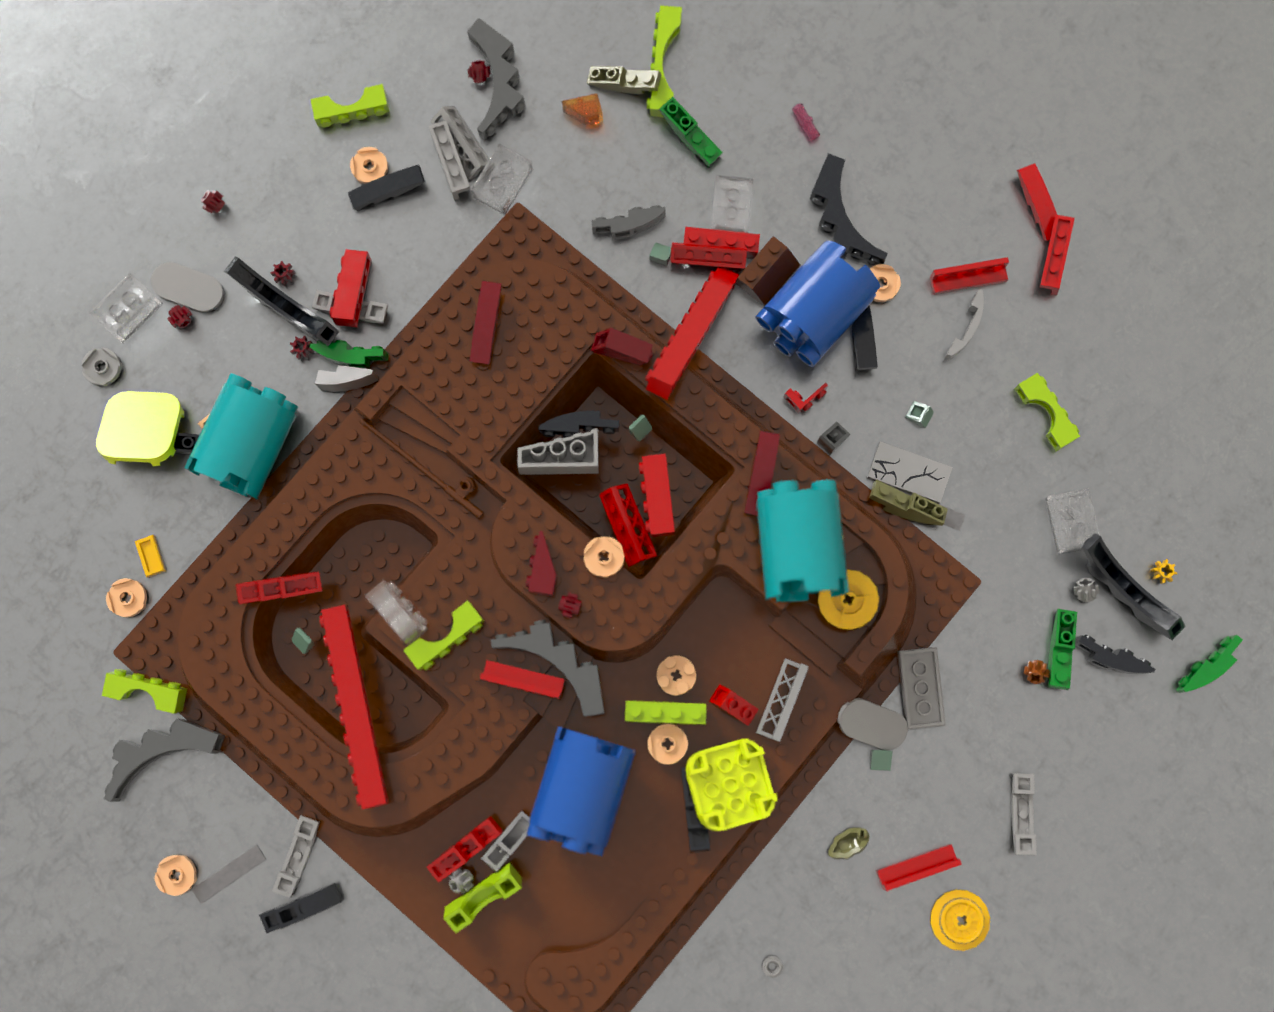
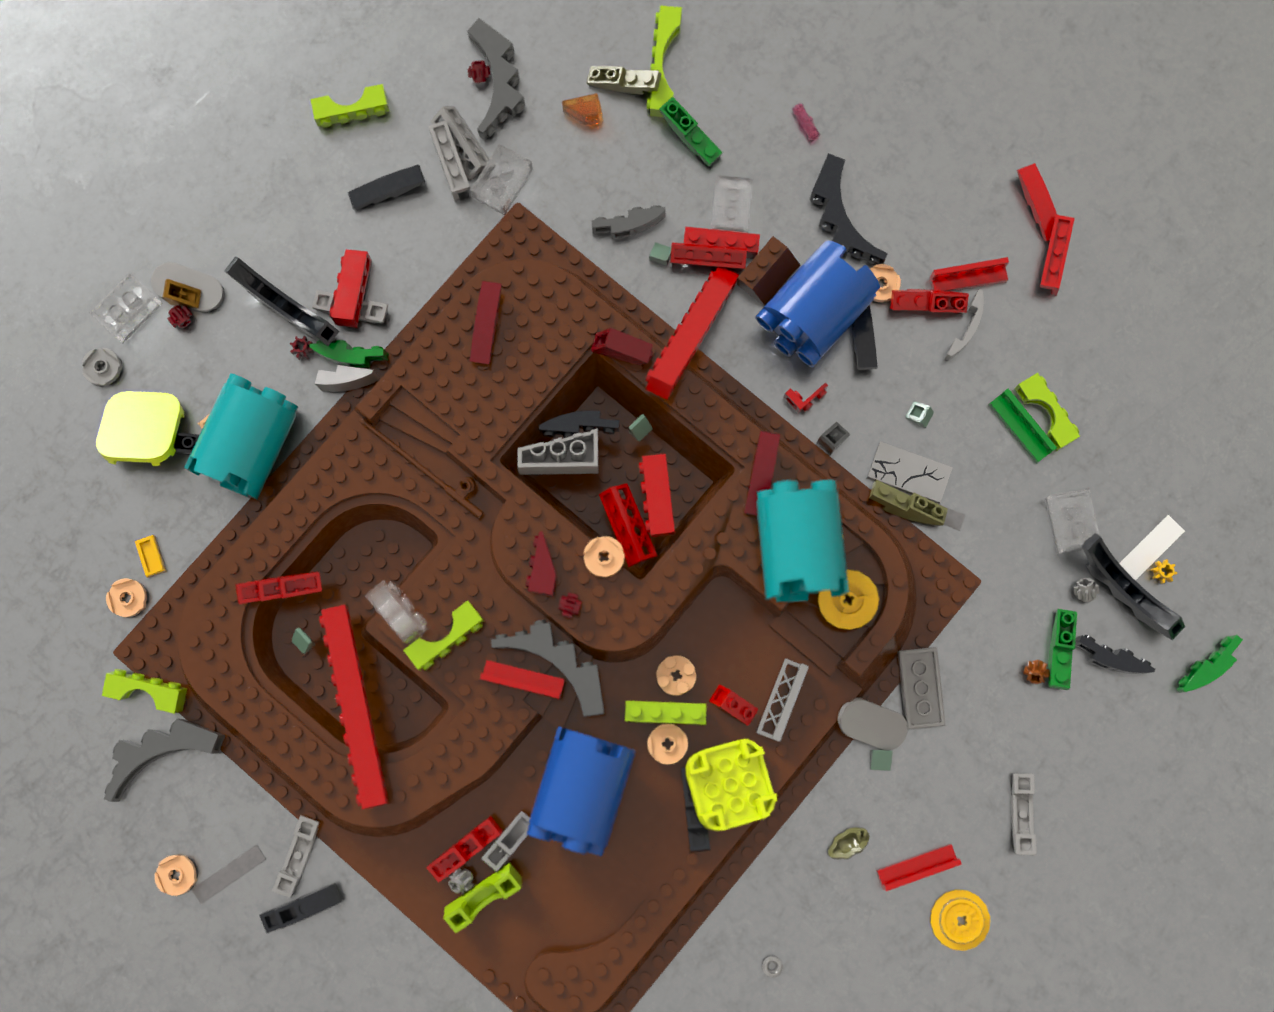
(181, 294): none -> pearl gold slope
(212, 201): dark red gear -> none
(278, 271): dark red gear -> none
(361, 159): light nougat plate -> none
(929, 300): none -> red slope
(1022, 425): none -> green fence
(1151, 547): none -> white sticker

